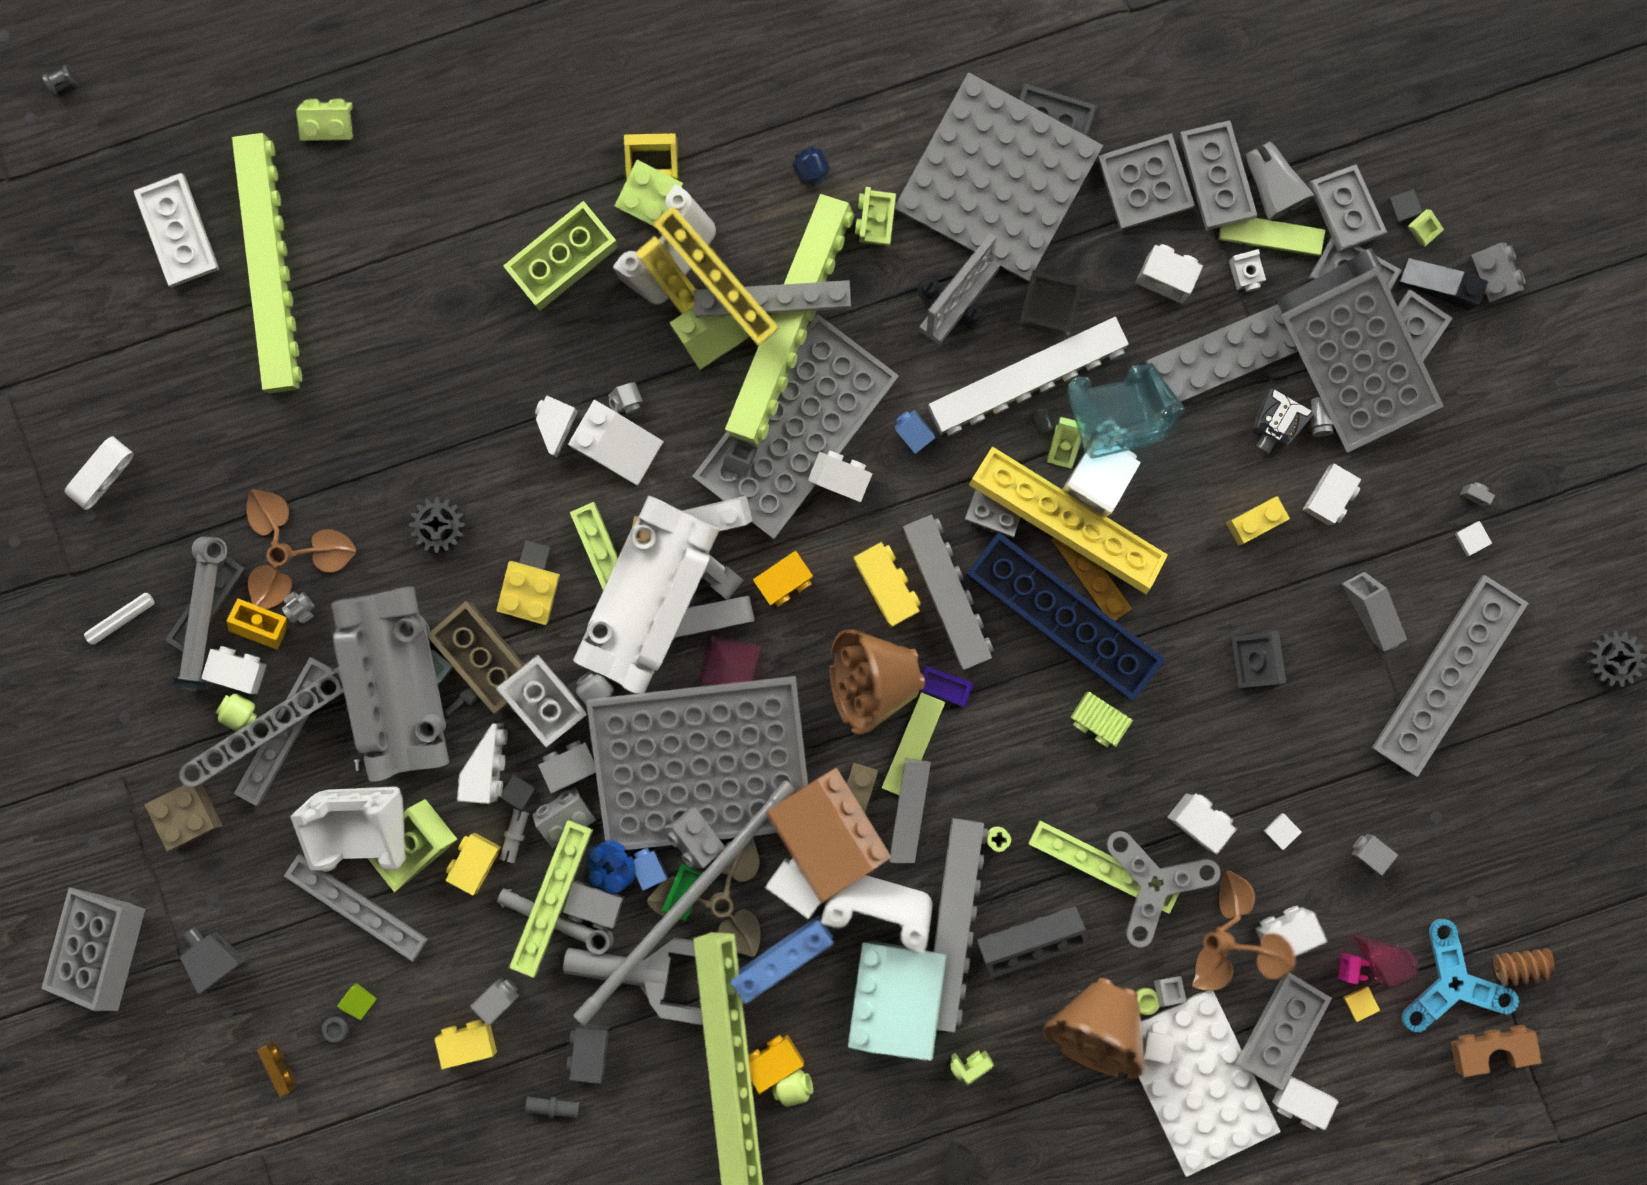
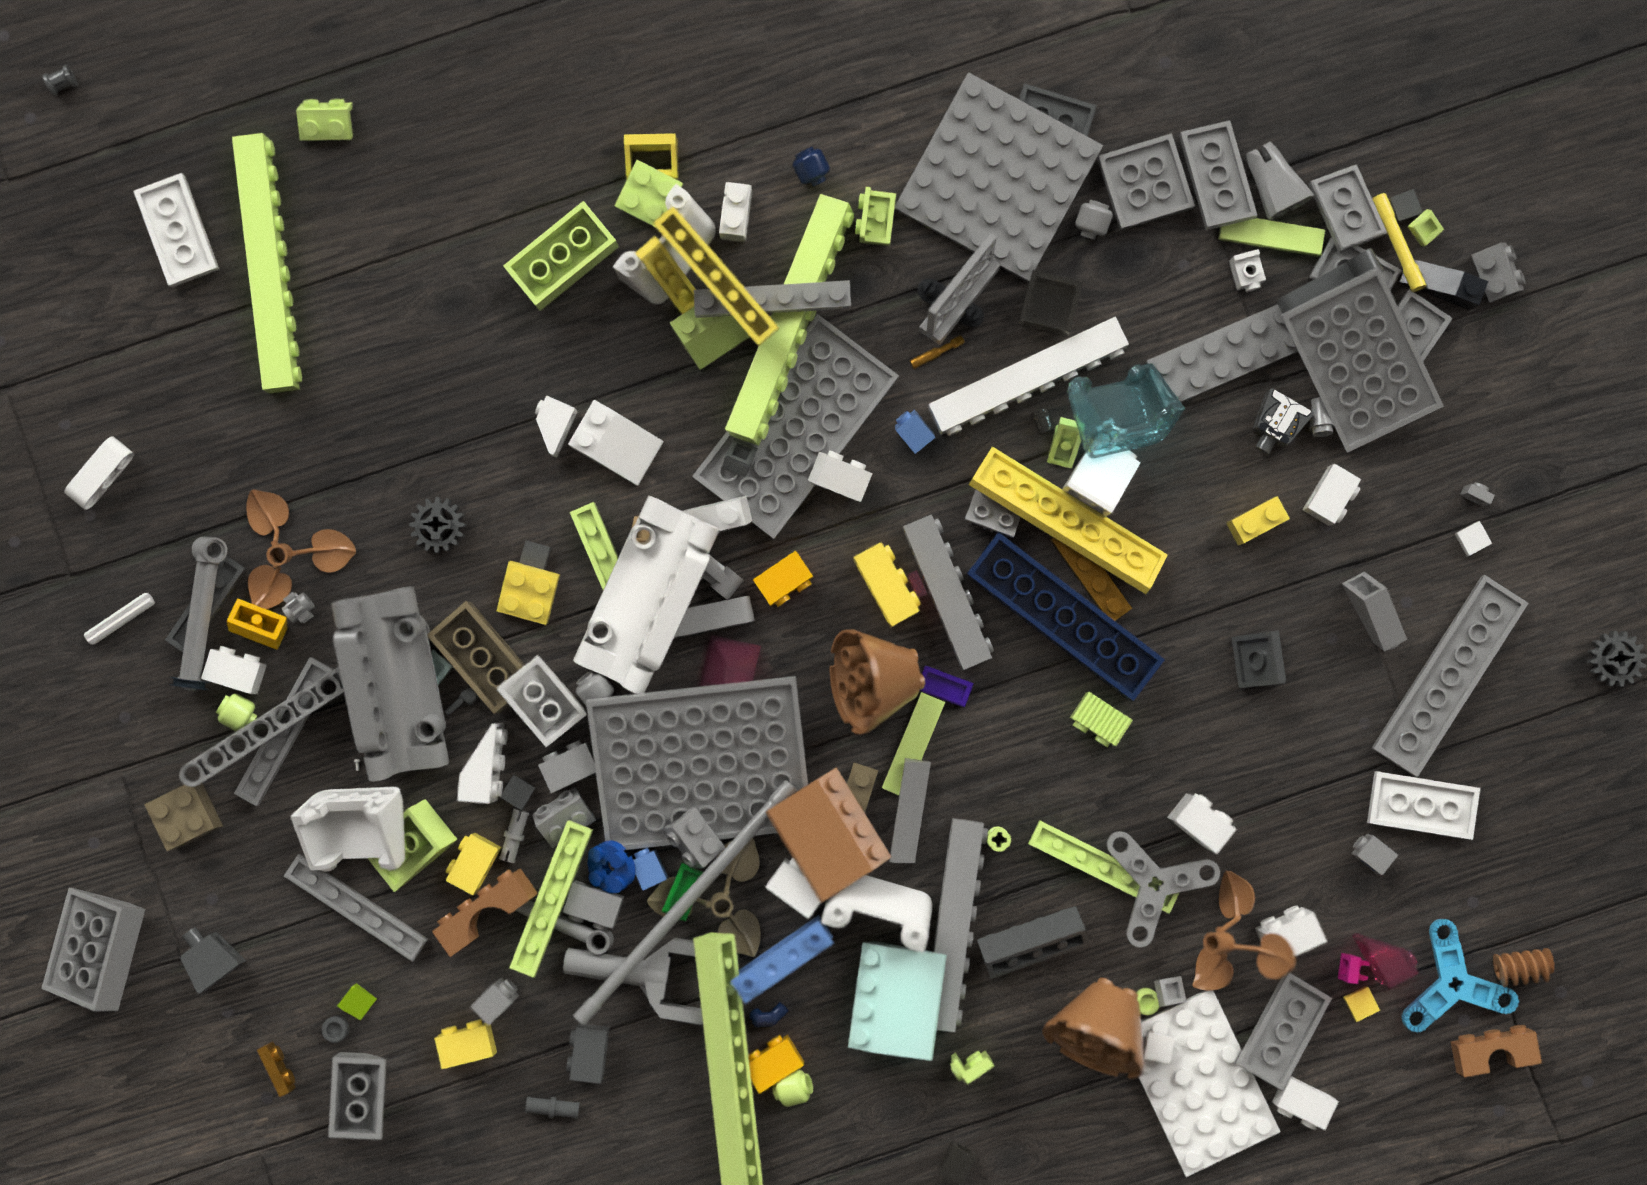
(357, 1096): none -> light grey slope
(461, 929): none -> medium nougat arch
(625, 398): light grey plate -> none
(735, 212): none -> white brick
(768, 1019): none -> dark blue arm
(916, 584): none -> clear pink tile
(935, 352): none -> pearl gold piece
(1093, 219): none -> light grey head
(1169, 273): white brick -> none
(1282, 831): white tile -> none
(1410, 268): none -> light yellow piece
(1423, 805): none -> white plate

